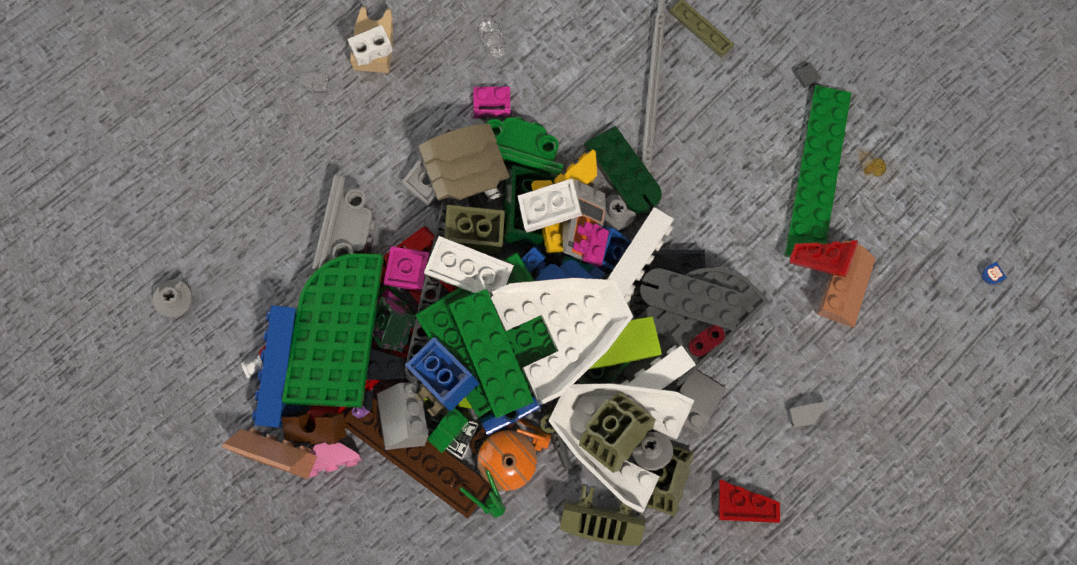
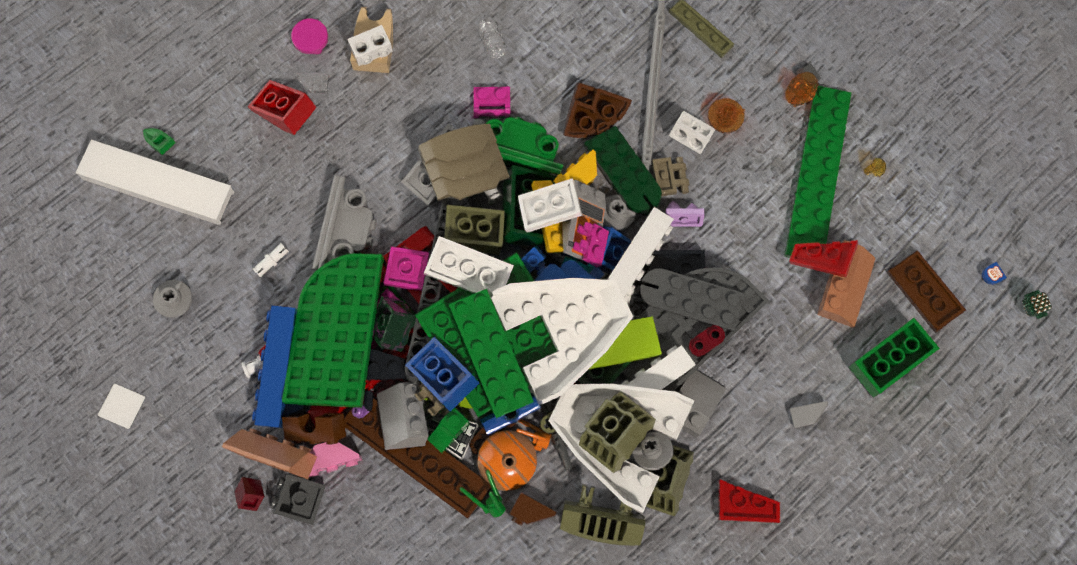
(121, 406): none -> white sticker
(154, 182): none -> white tile
(158, 140): none -> green plate
(249, 494): none -> dark red panel
(270, 260): none -> white pin
(283, 106): none -> red slope
(297, 498): none -> dark grey plate
(309, 36): none -> dark pink tile
(529, 511): none -> reddish brown slope
(593, 111): none -> reddish brown brick
(664, 175): none -> dark tan plate
(685, 217): none -> lavender tile
(692, 132): none -> white brick
(726, 115): none -> clear orange piece
(801, 89): none -> clear orange piece
(893, 357): none -> green brick
(926, 291): none -> reddish brown tile
(1036, 304): none -> clear green head

